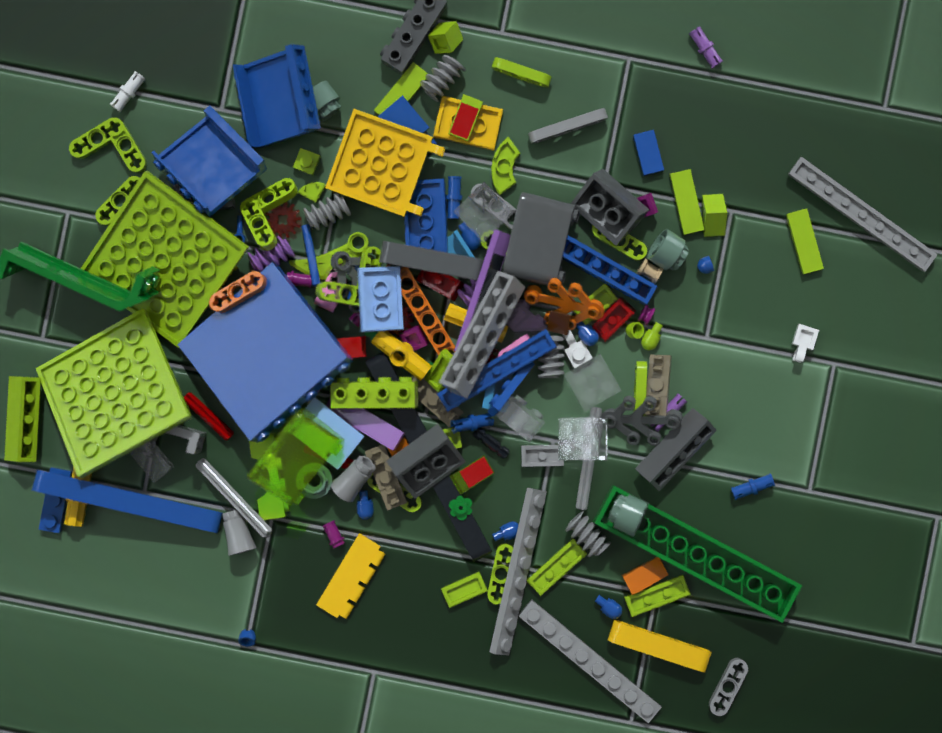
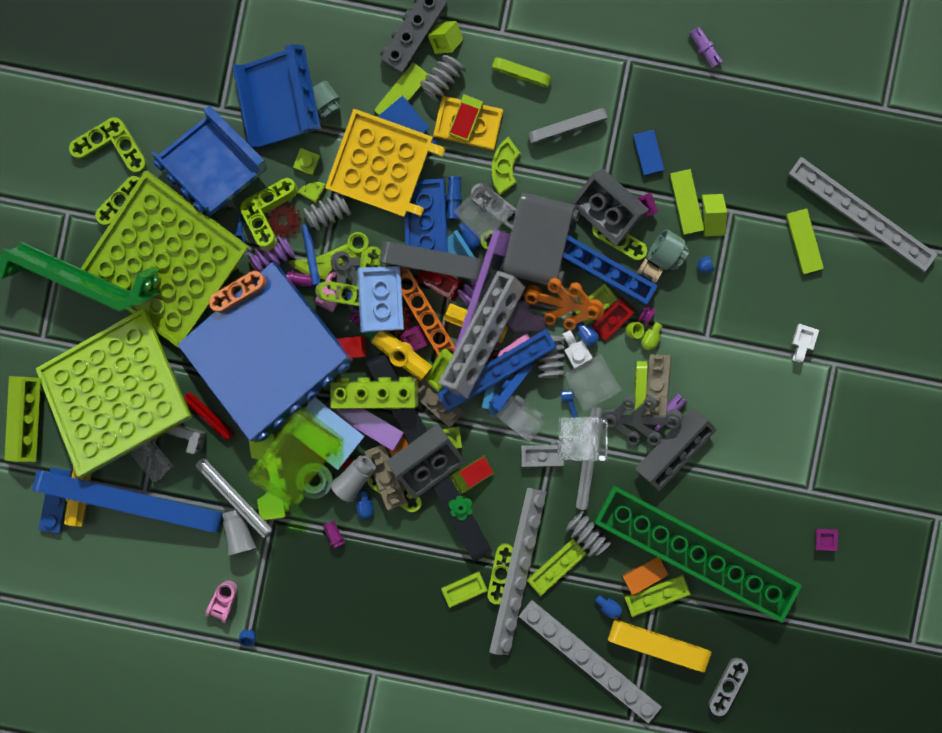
(127, 91): white pin -> none
(220, 604): none -> bright pink piece
(347, 577): yellow windscreen -> none
(472, 422): blue pin -> none
(491, 443): black axle -> none
(507, 531): blue cylinder -> none
(559, 322): reddish brown slope -> none
(567, 396): none -> blue hand
(628, 514): sand green piece -> none
(753, 486): blue pin -> none
(826, 539): none -> magenta plate

